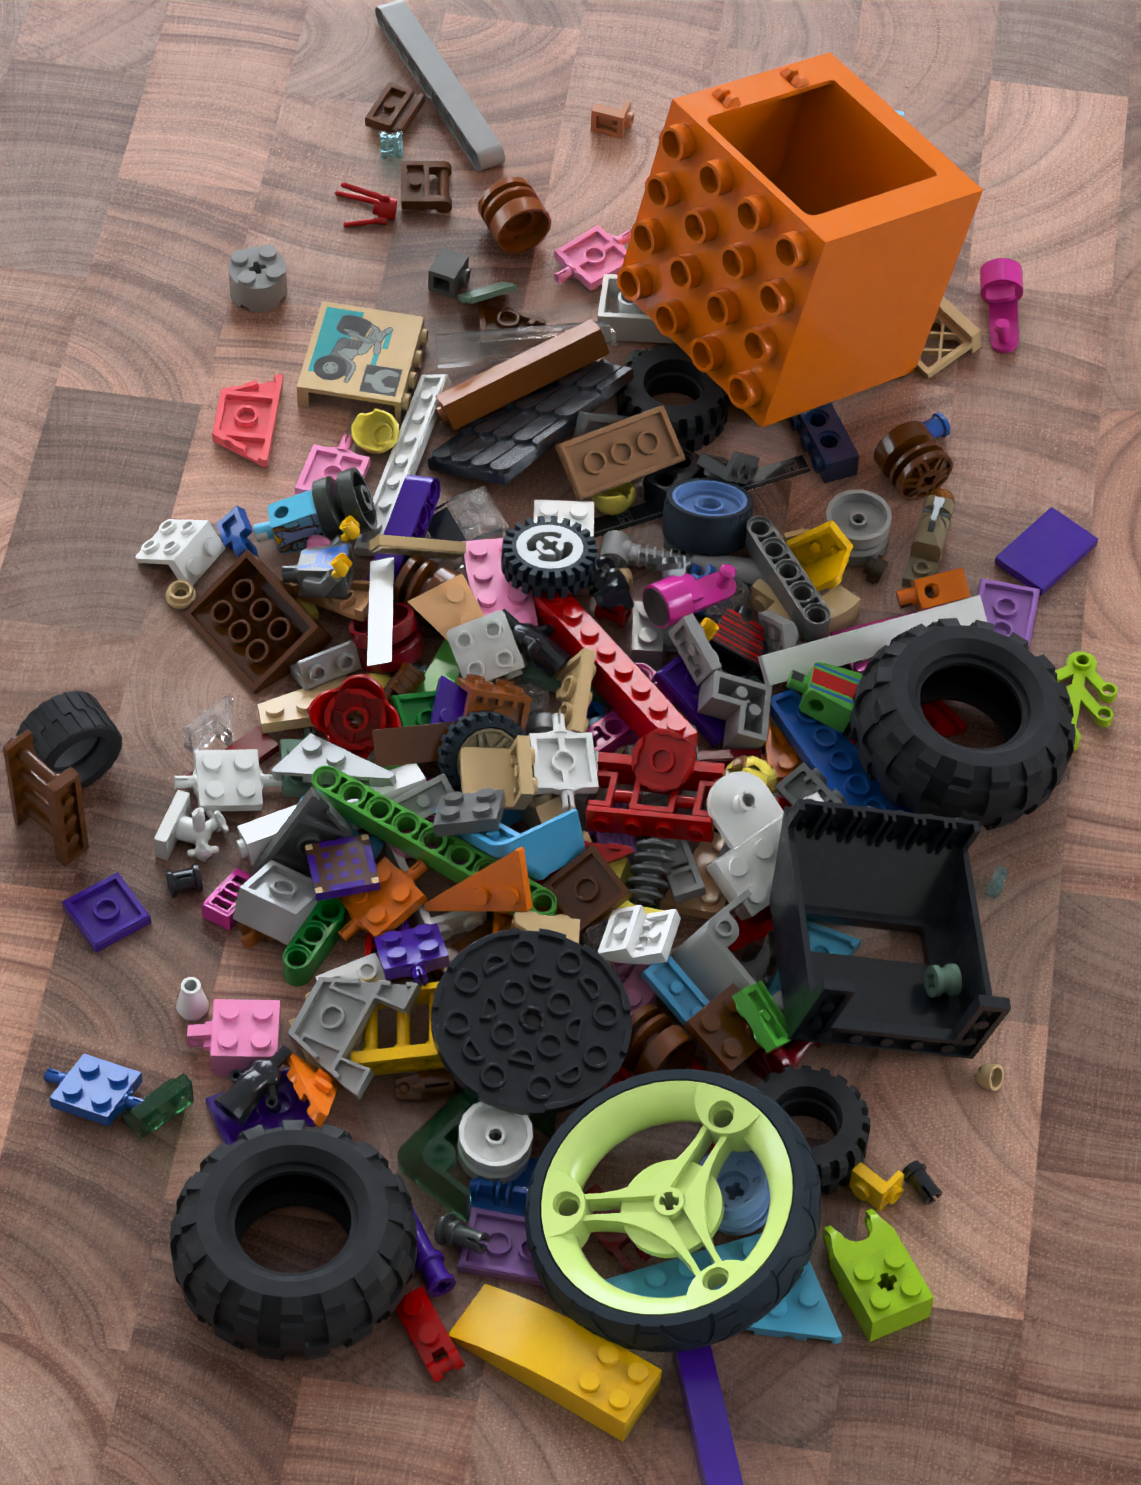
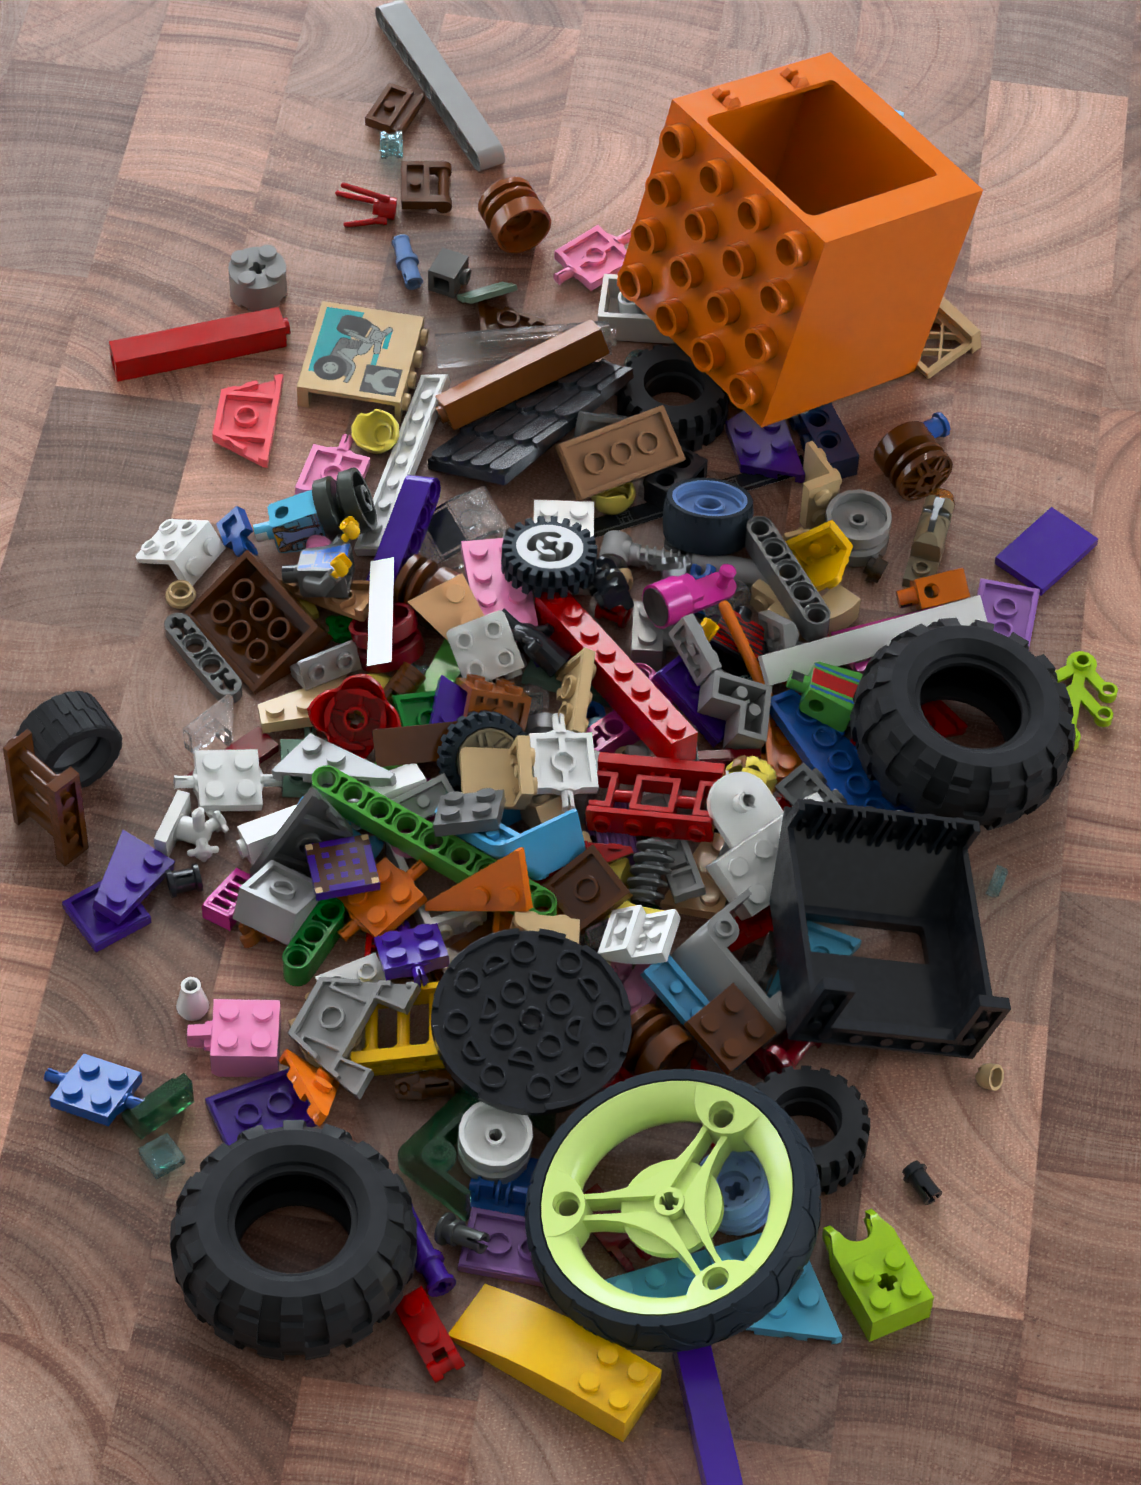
(130, 877): none -> wing
(161, 1156): none -> clear light blue plate
(198, 343): none -> red brick
(206, 656): none -> dark grey beam
(251, 1087): black piece -> none
(339, 628): none -> green plate
(407, 262): none -> medium blue pin
(410, 545): tan tile -> none
(611, 120): nougat bracket -> none
(663, 760): red tile -> none
(738, 469): dark grey bracket -> none
(742, 645): none -> orange bar
(762, 1015): bright green plate -> none
(763, 449): none -> dark purple wing
(820, 486): none -> tan bracket
(873, 1189): yellow bracket -> none
(943, 980): sand green wheel -> none
(1002, 289): dark pink piece -> none

